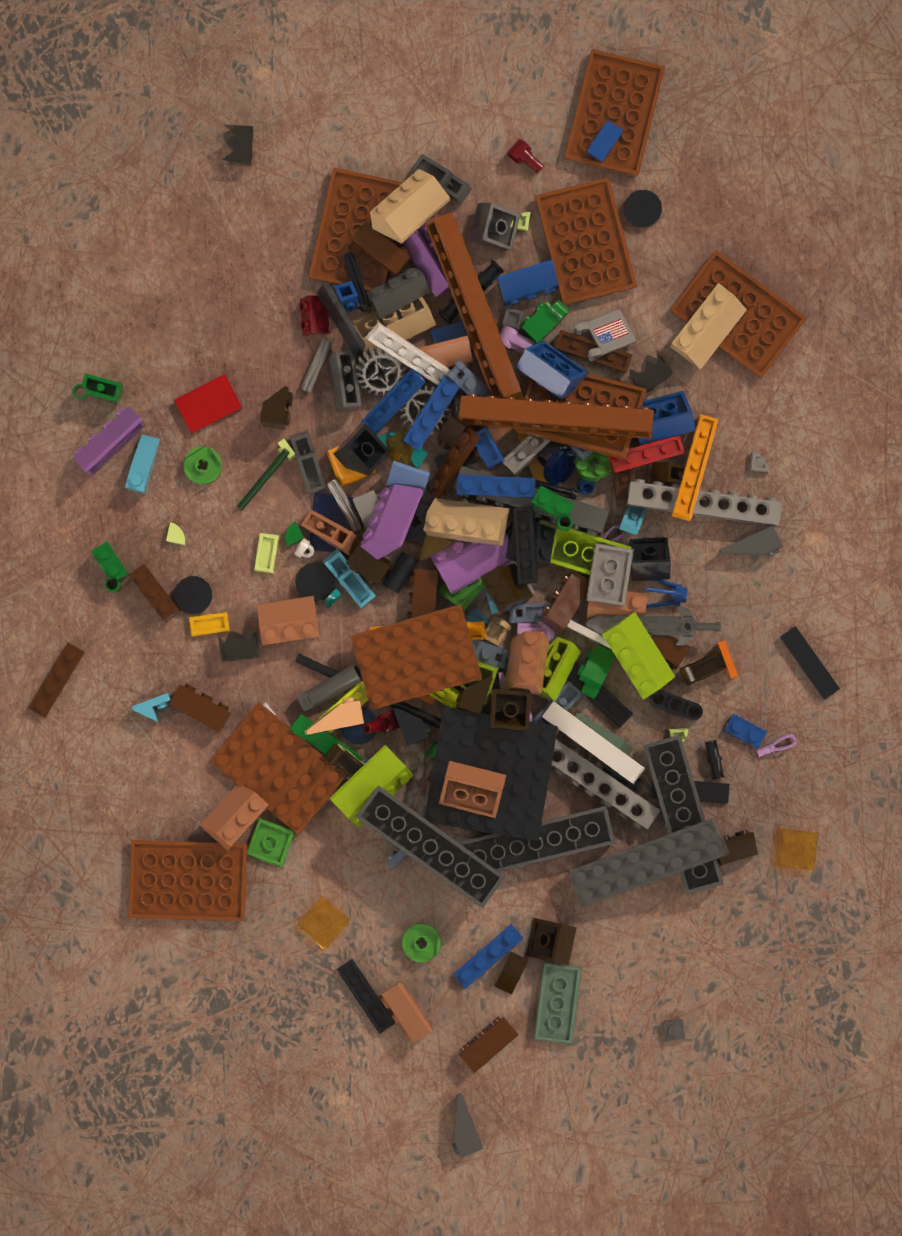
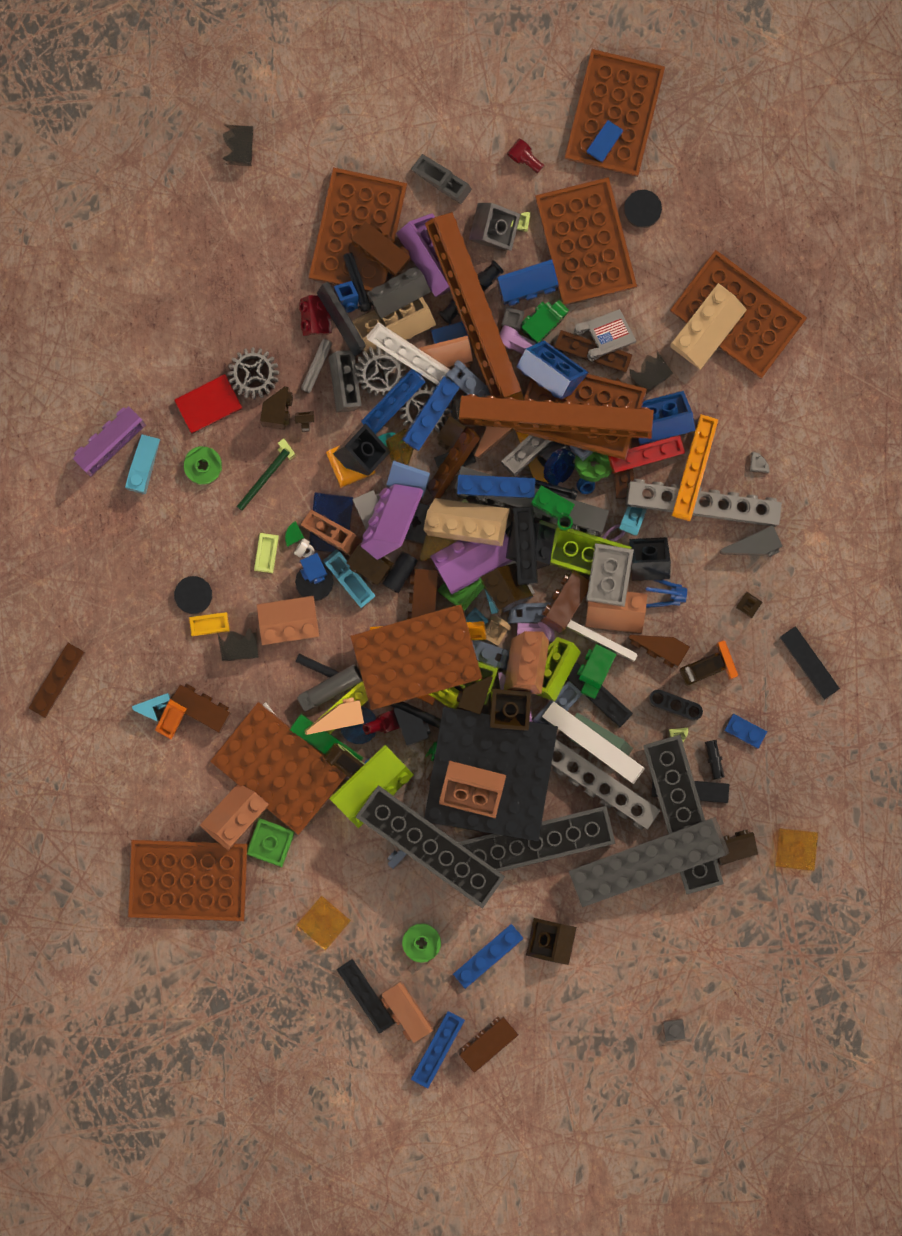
(100, 389): green hinge -> none
(110, 565): green hinge -> none
(154, 592): reddish brown brick -> none
(170, 719): none -> orange tile
(175, 535): yellowish green tile -> none
(248, 379): none -> light grey gear
(304, 418): none -> dark brown tile
(307, 461): dark grey slope -> none
(313, 569): none -> blue brick
(332, 598): teal tile -> none
(345, 505): light grey axle -> none
(409, 206): tan slope -> none
(418, 457): teal tile -> none
(437, 1049): none -> blue plate
(465, 1134): dark grey slope -> none
(488, 449): blue tile -> none
(511, 972): dark brown slope -> none
(557, 1003): sand green piece -> none
(620, 778): black pin -> none
(638, 655): lime slope -> none
(660, 624): sword -> none
(667, 473): dark brown slope -> none
(749, 605): none -> dark brown tile
(771, 747): lavender piece -> none

